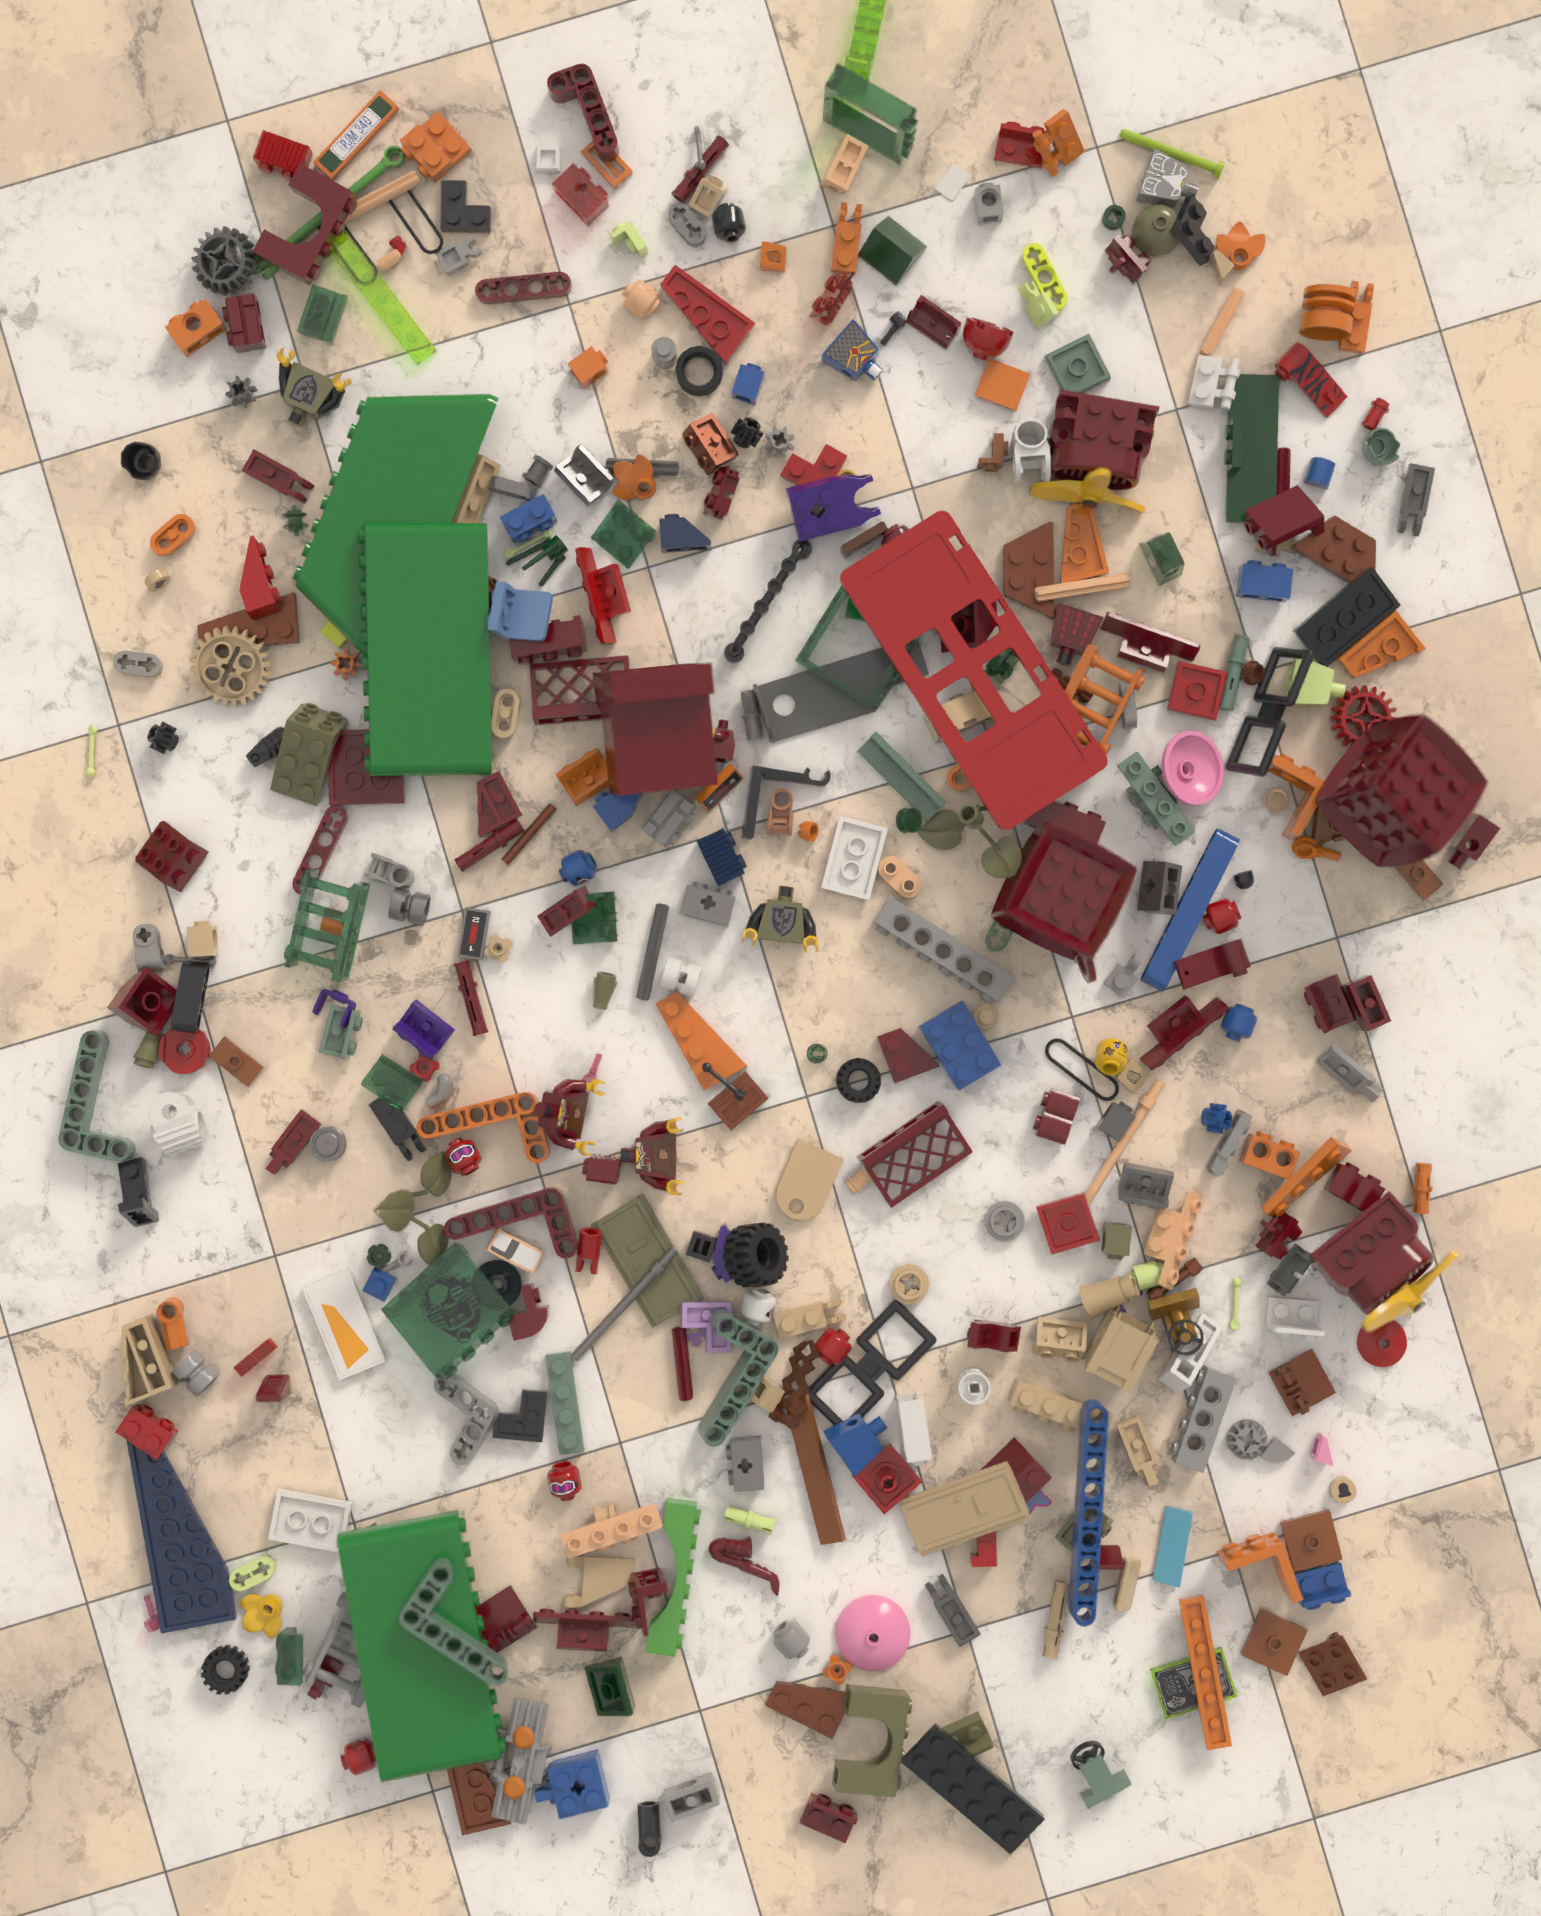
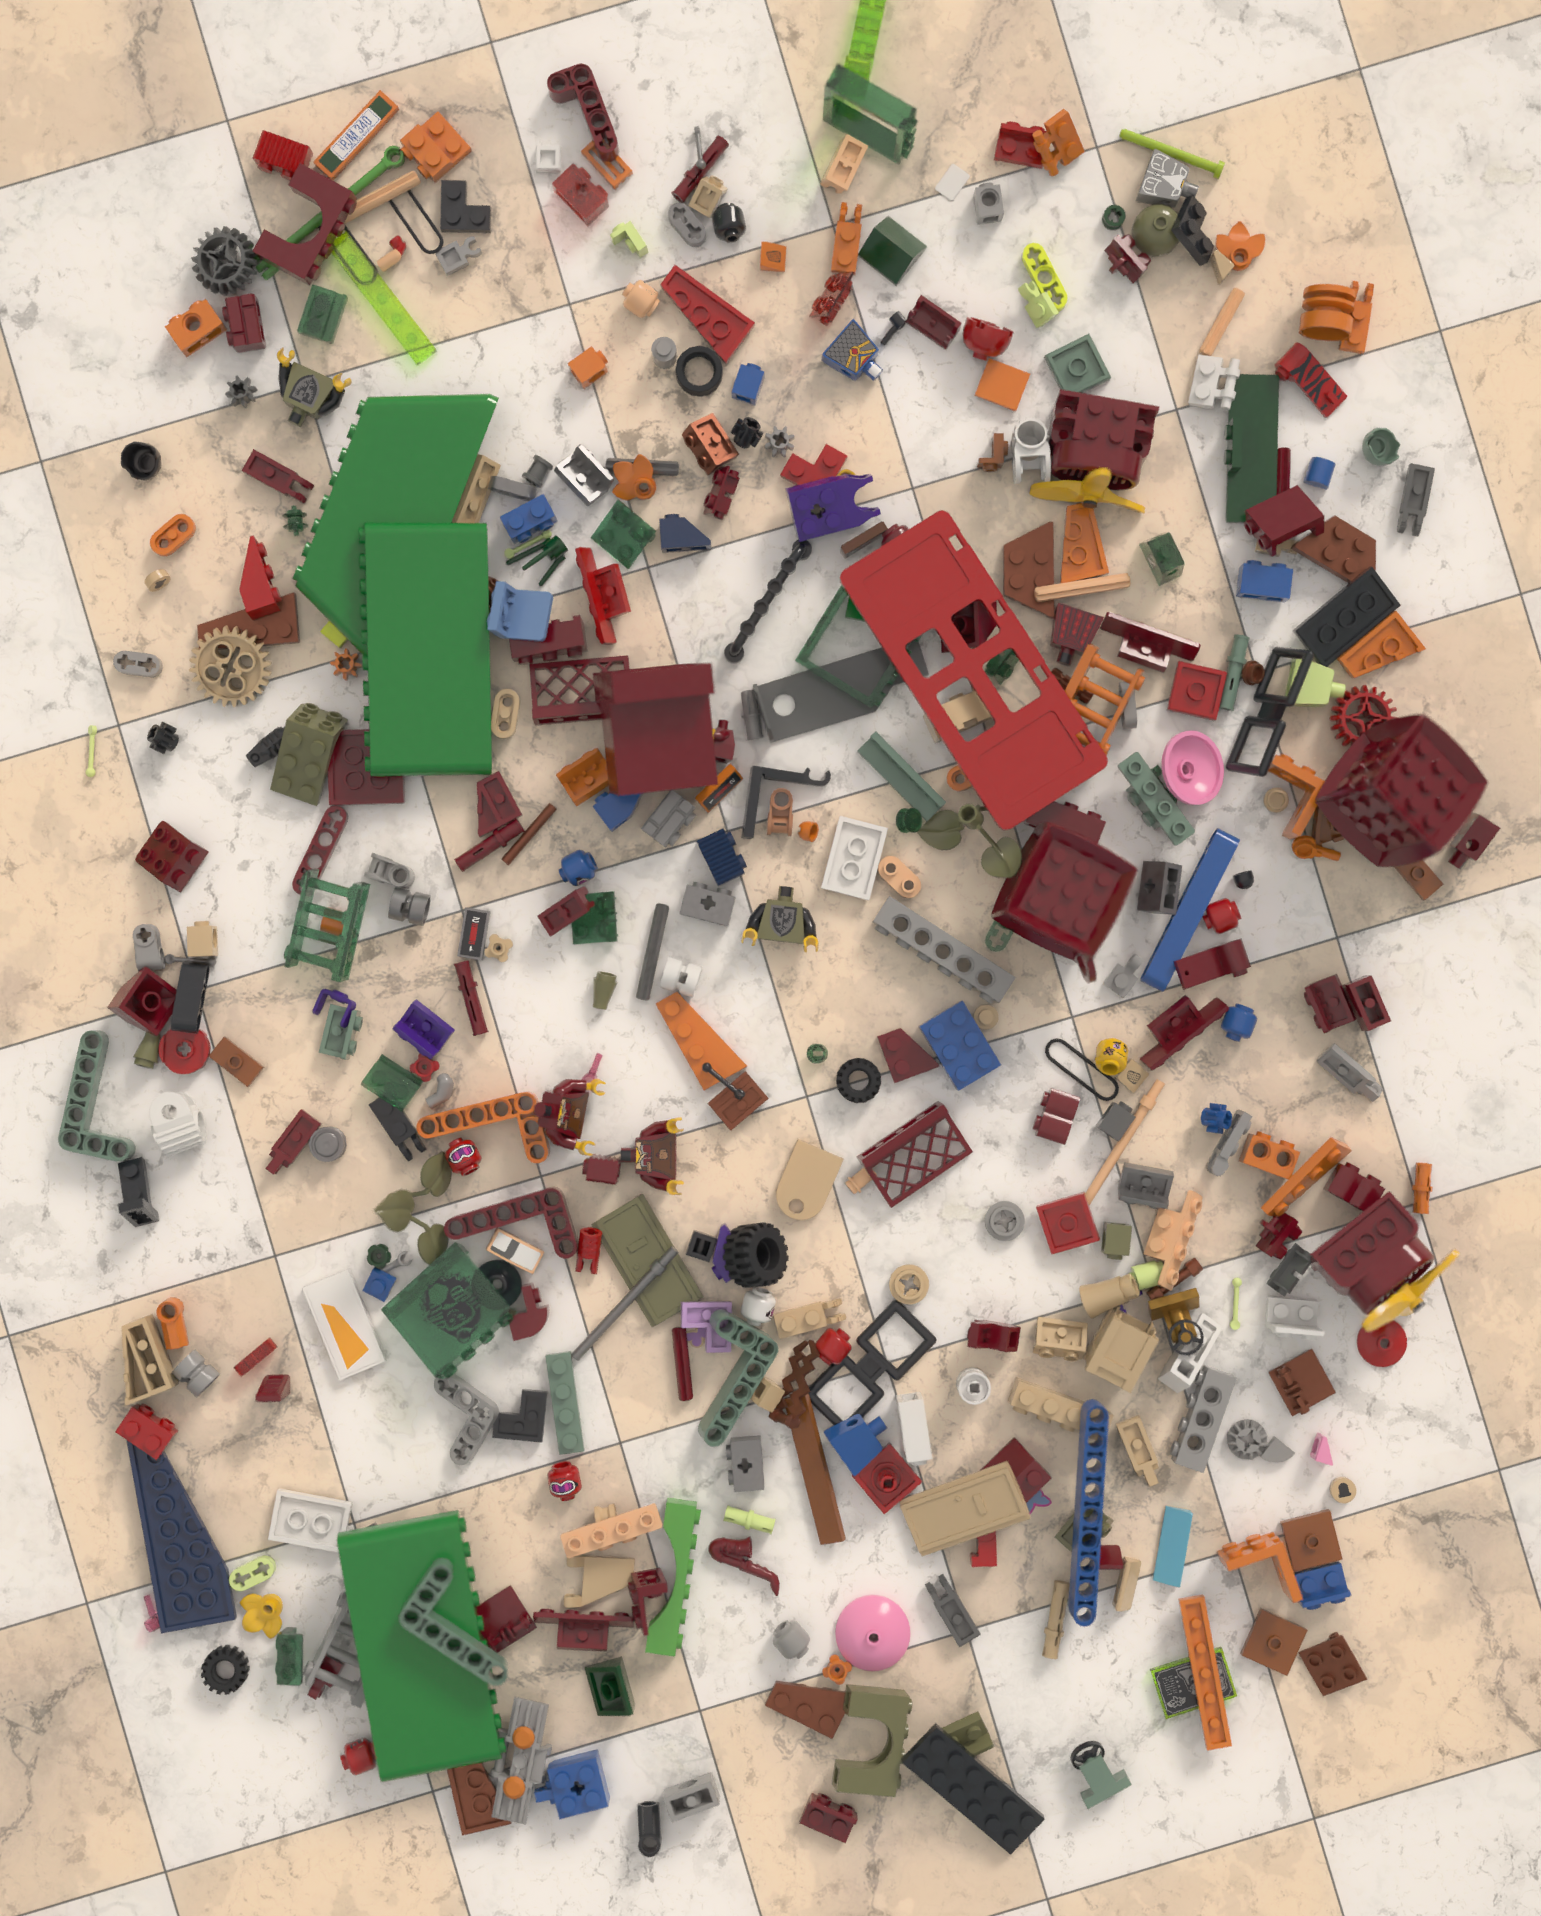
(523, 292): dark red beam -> none
(1375, 414): red pin -> none

